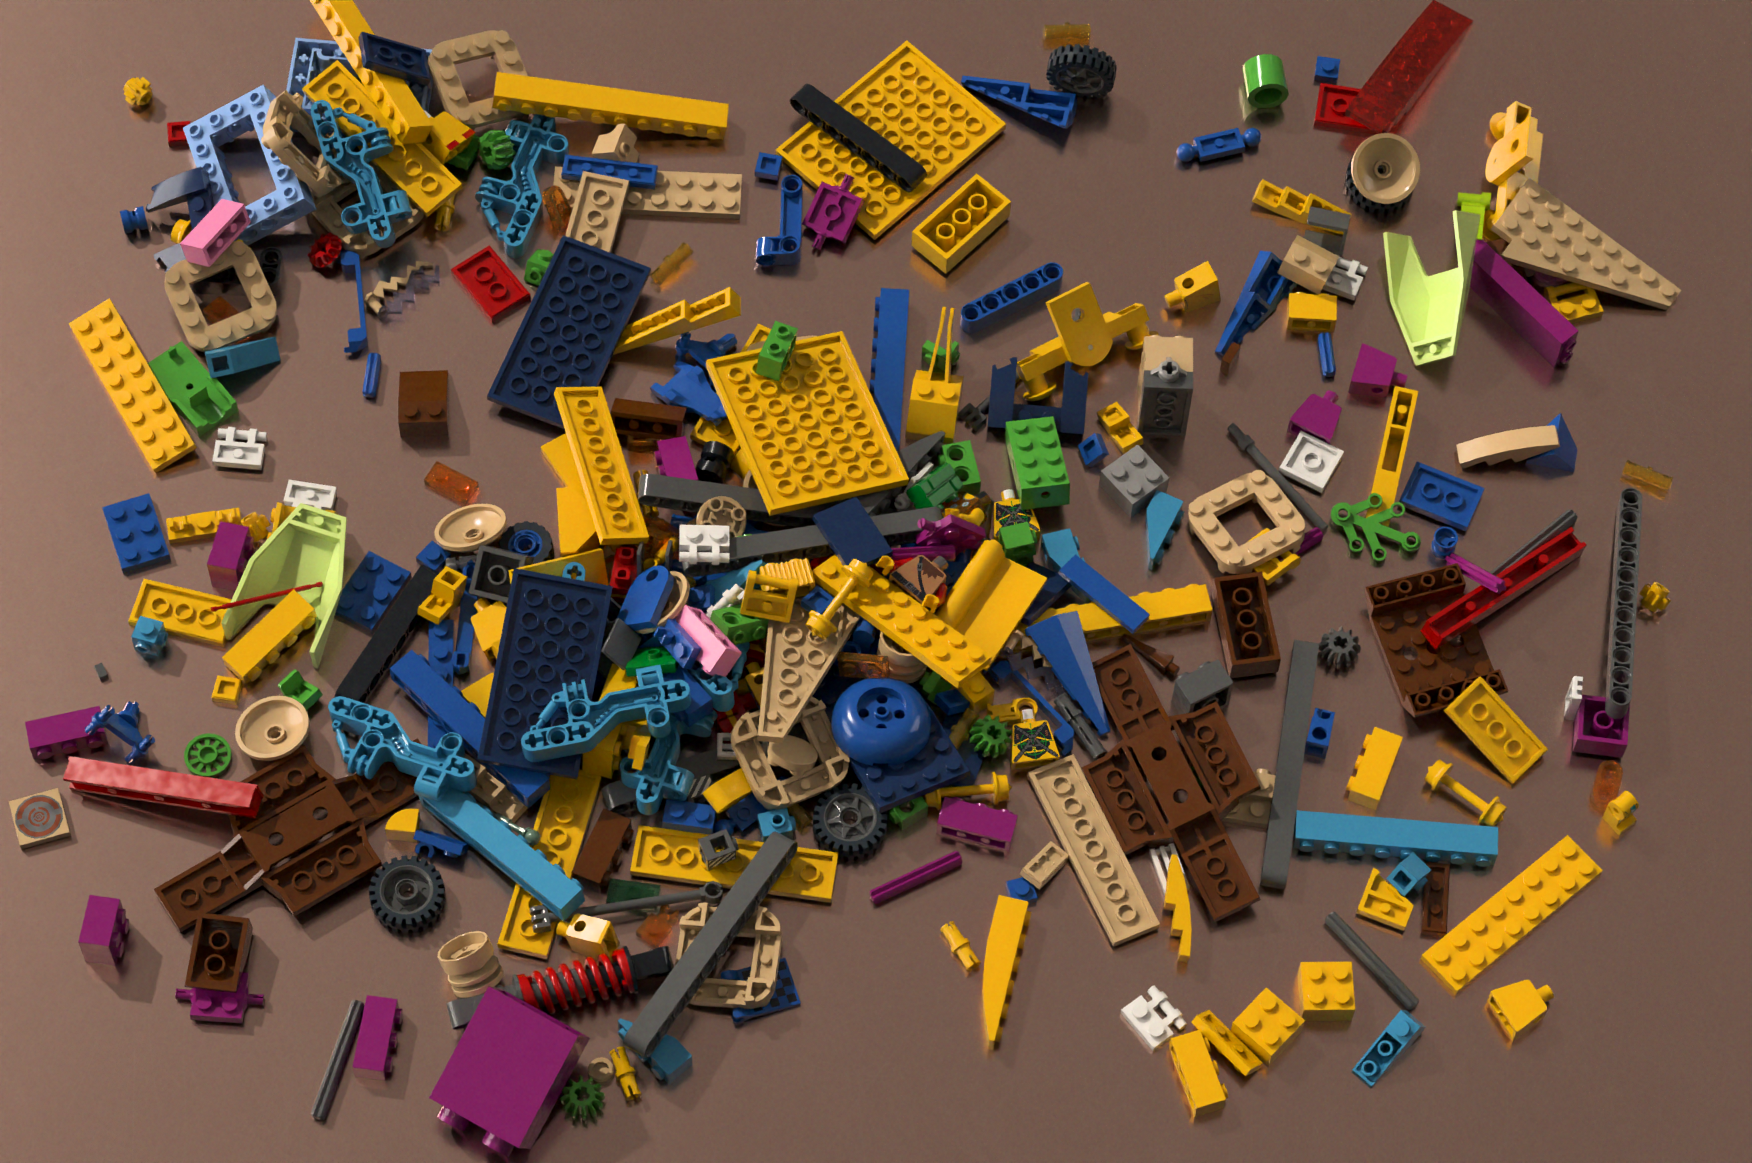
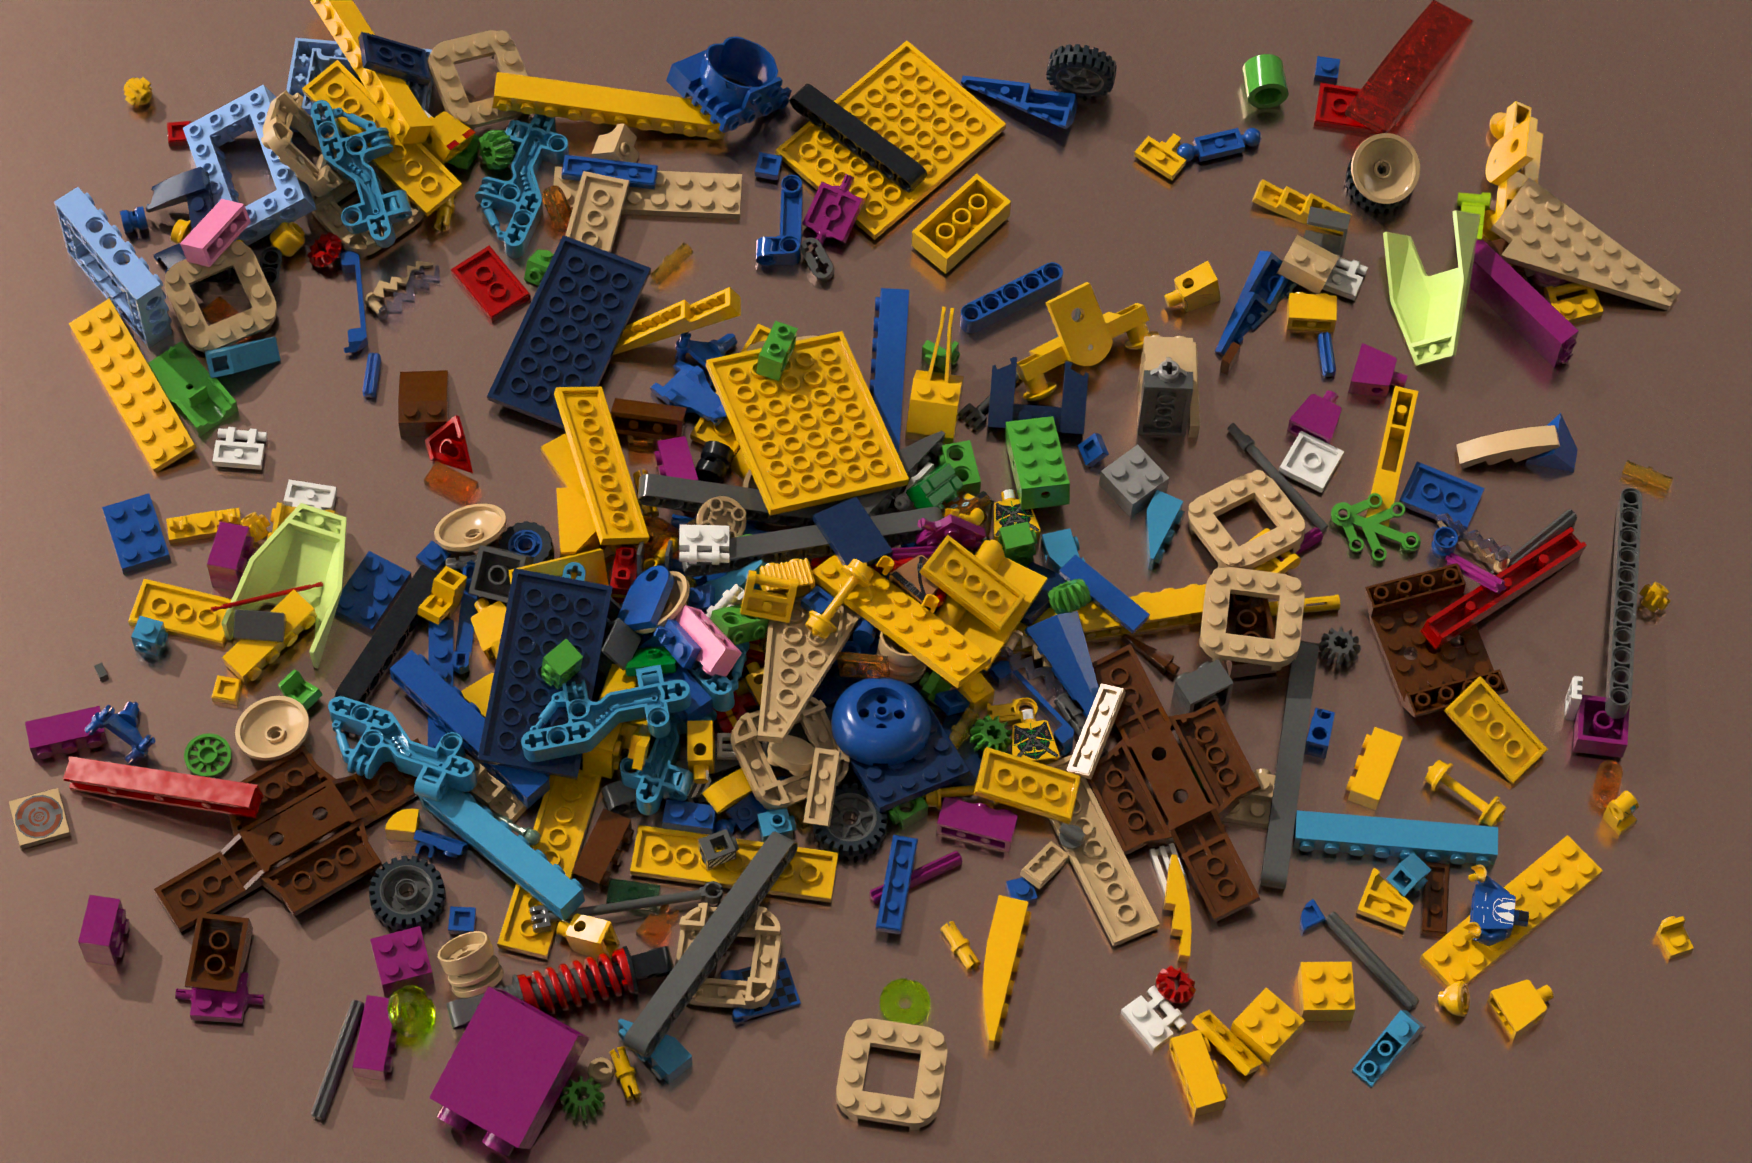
(130, 285): none -> light blue brick
(259, 625): none -> dark grey slope
(288, 238): none -> yellow head
(400, 1016): none -> clear neon green tile
(402, 960): none -> magenta brick
(449, 445): none -> red slope
(461, 920): none -> blue plate
(561, 664): none -> bright green brick
(701, 750): none -> yellow torso
(725, 101): none -> blue hose
(813, 262): none -> dark grey beam
(822, 787): none -> tan plate
(889, 1108): none -> tan plate
(896, 884): none -> blue tile
(907, 989): none -> clear neon green tile
(972, 583): none -> yellow tile
(1027, 785): none -> yellow tile
(1066, 31): clear yellow pin -> none
(1069, 596): none -> bright green gear
(1071, 836): none -> dark grey plate
(1096, 731): none -> tile
(1119, 428): yellow slope -> none
(1162, 155): none -> yellow hinge
(1166, 986): none -> red gear
(1194, 418): none -> tan tile
(1250, 649): none -> tan plate
(1311, 917): none -> blue tile
(1331, 603): none -> yellow pin
(1455, 998): none -> yellow brick
(1492, 910): none -> blue torso
(1499, 560): none -> clear purple piece
(1674, 937): none -> yellow bracket

